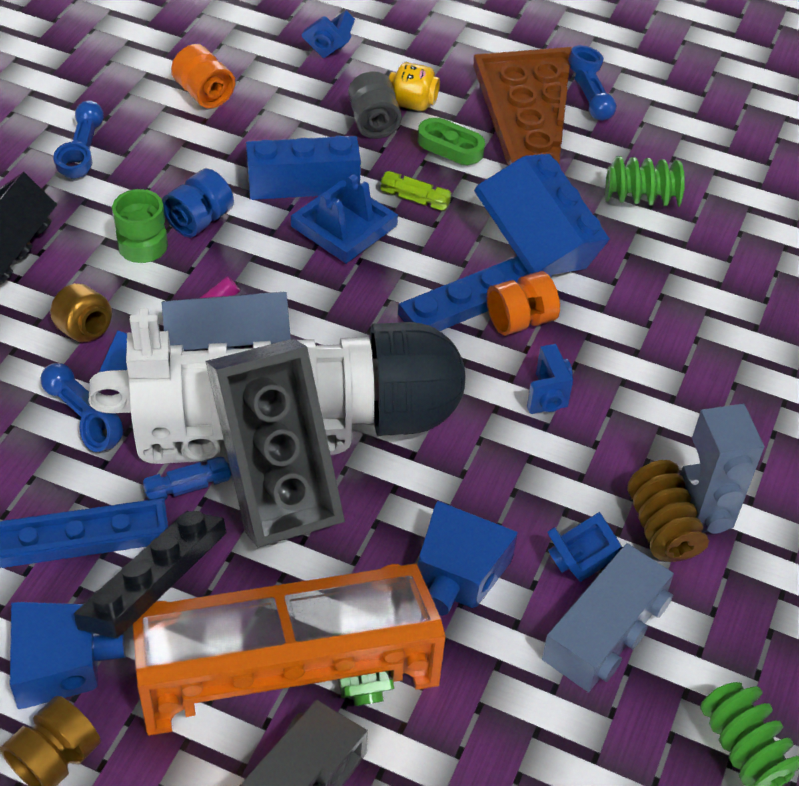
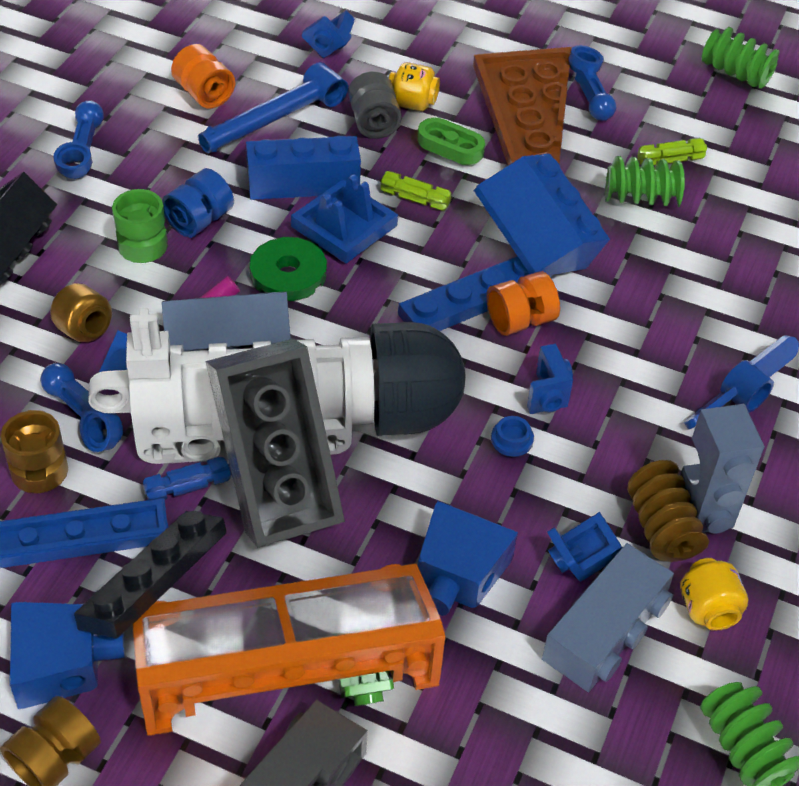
(34, 451): none -> pearl gold wheel
(288, 252): none -> green tile
(318, 84): none -> blue piece
(512, 436): none -> blue plate
(673, 151): none -> lime axle
(714, 594): none -> yellow head
(740, 58): none -> bright green piece
(750, 381): none -> blue piece

